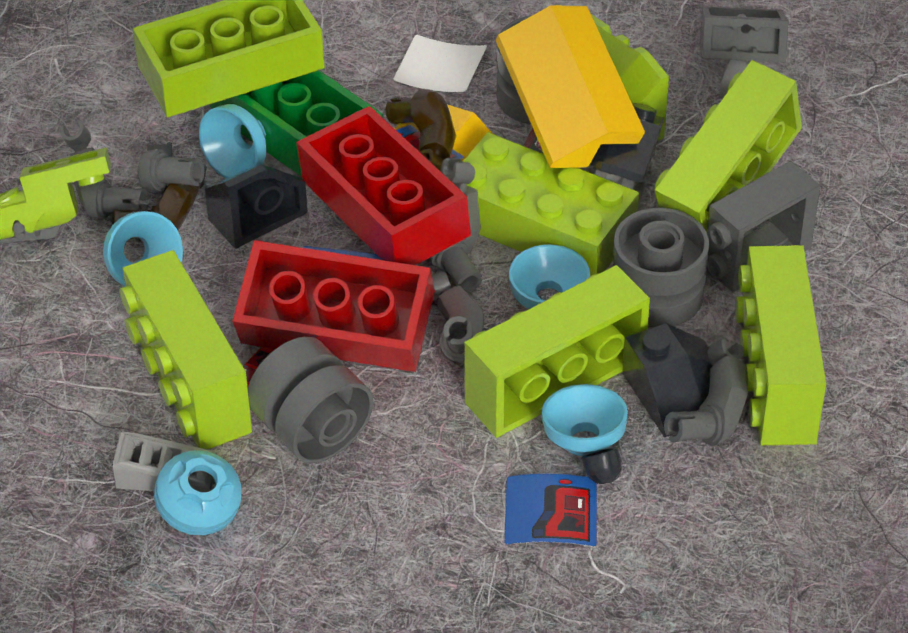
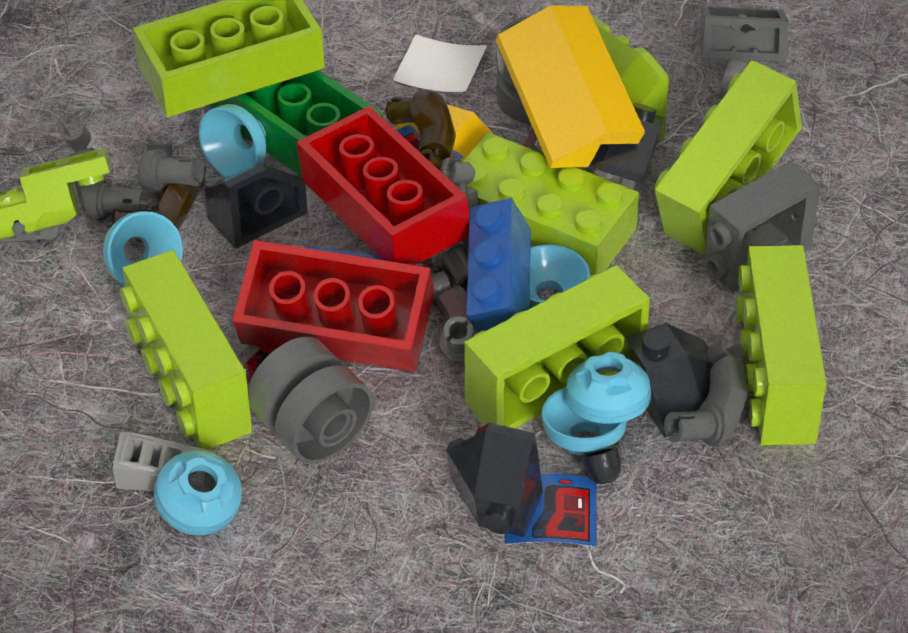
(497, 264): none -> blue brick
(498, 477): none -> black slope
(608, 397): none -> medium azure piece
(666, 259): dark grey wheel -> none

